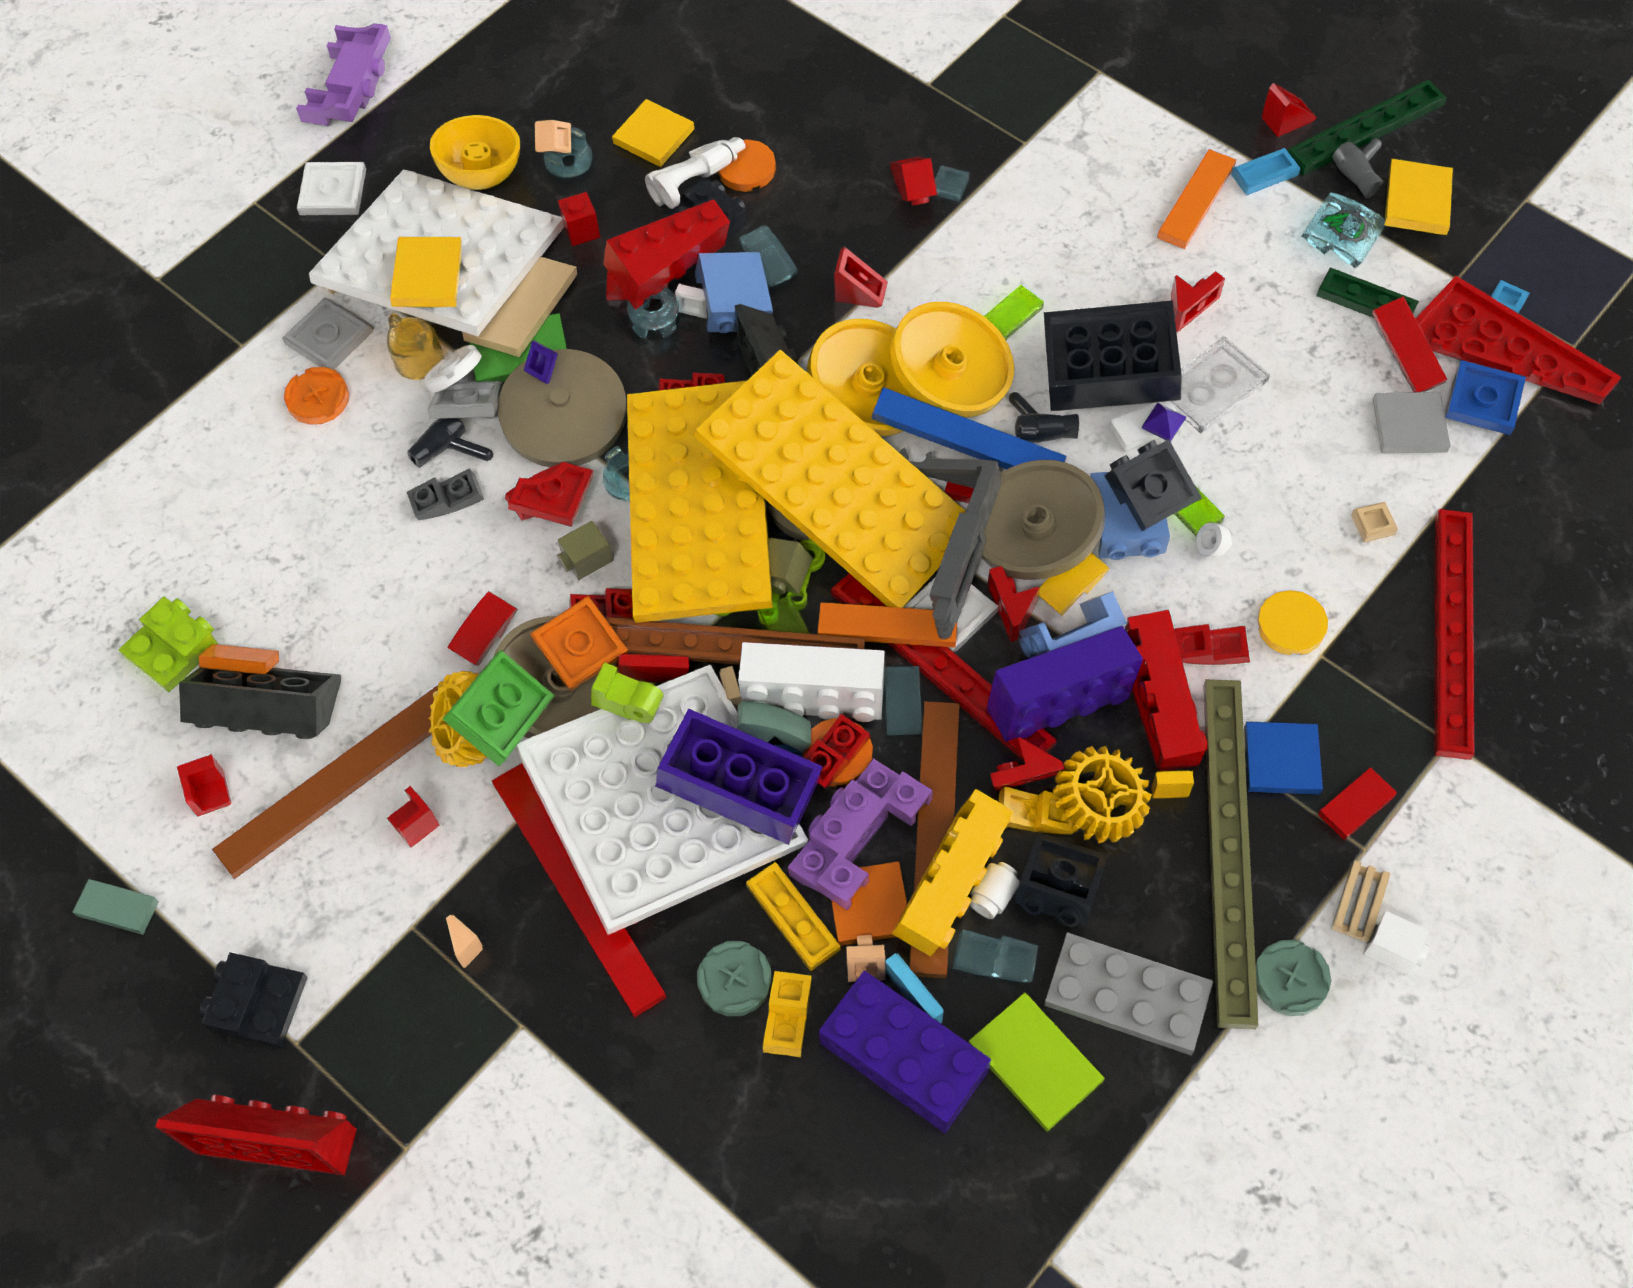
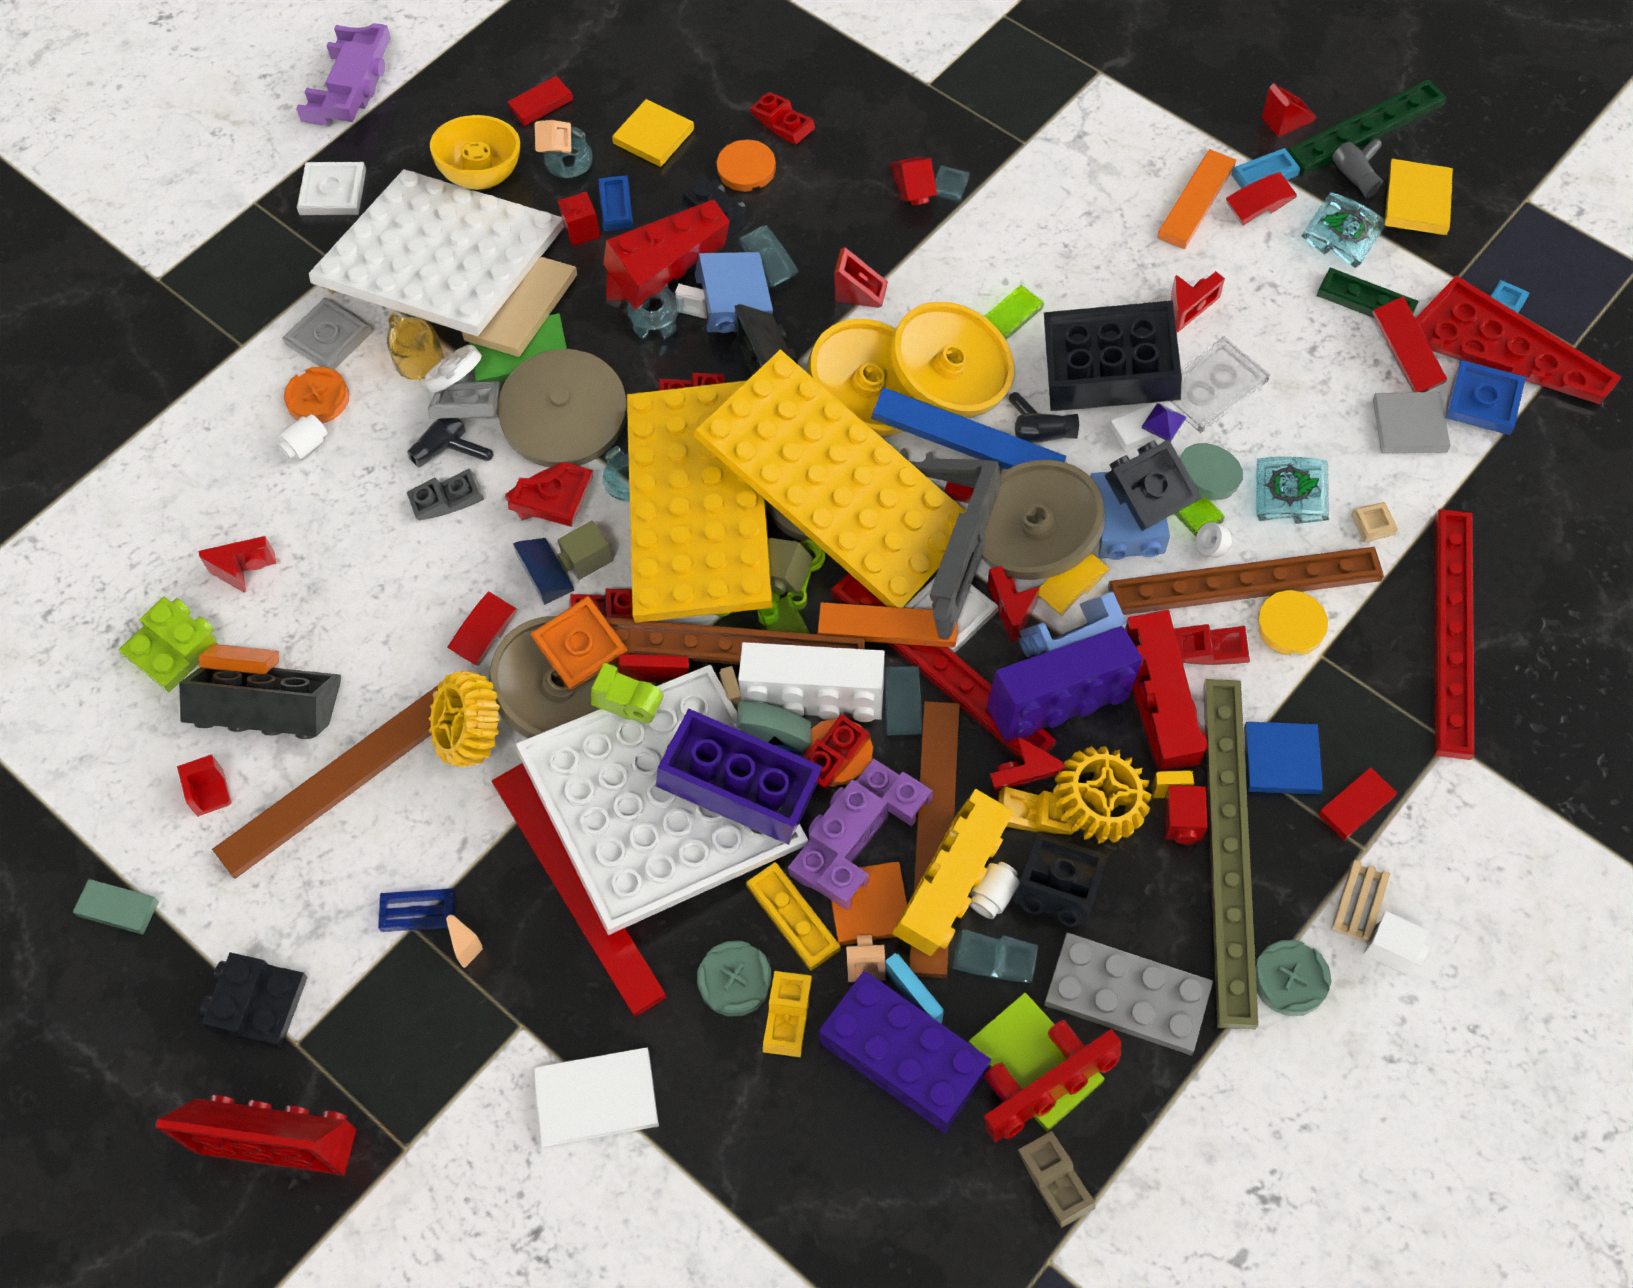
(230, 560): none -> red slope
(301, 437): none -> white brick
(413, 819): red panel -> none
(415, 923): none -> clear blue tile
(426, 272): yellow tile -> none
(498, 708): bright green tile -> none
(540, 100): none -> red tile
(540, 362): dark purple slope -> none
(543, 569): none -> dark blue slope
(595, 1097): none -> white tile
(615, 203): none -> blue tile
(704, 161): white piece -> none
(779, 117): none -> red slope
(1041, 1095): none -> red plate
(1056, 1179): none -> dark tan slope
(1185, 813): none -> red brick
(1212, 470): none -> sand green tile
(1247, 580): none -> dark orange tile
(1258, 197): none -> red slope
(1292, 489): none -> clear light blue slope

